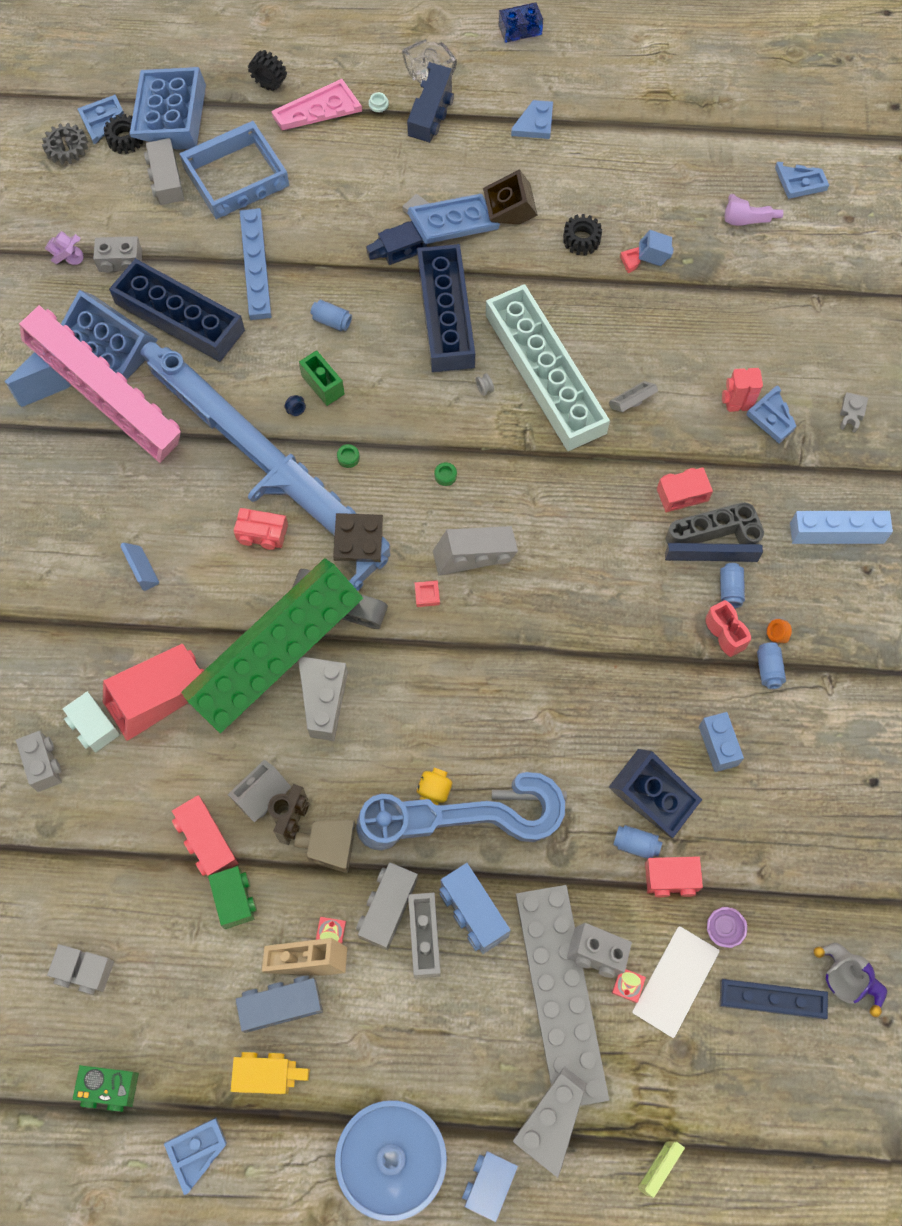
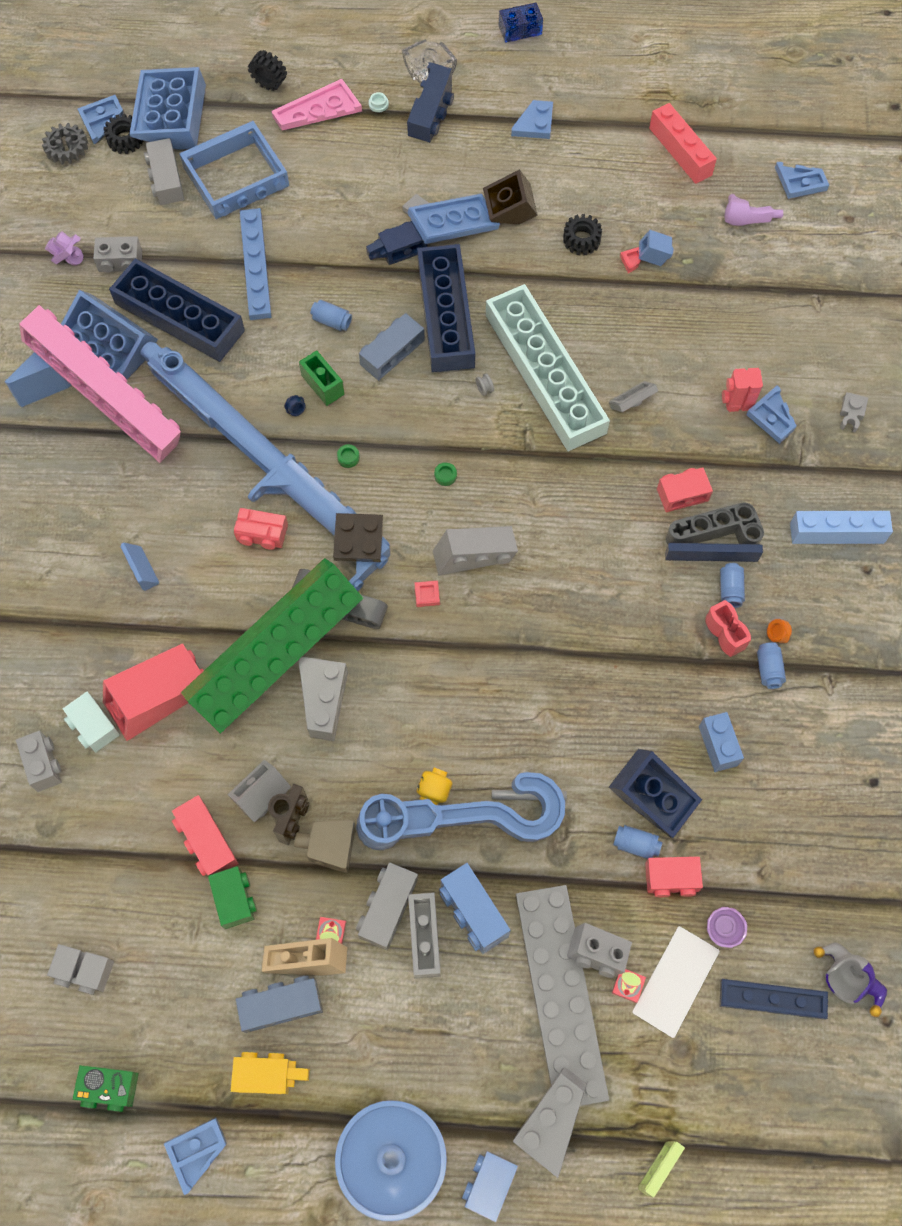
(391, 346): none -> sand blue brick
(682, 143): none -> coral brick

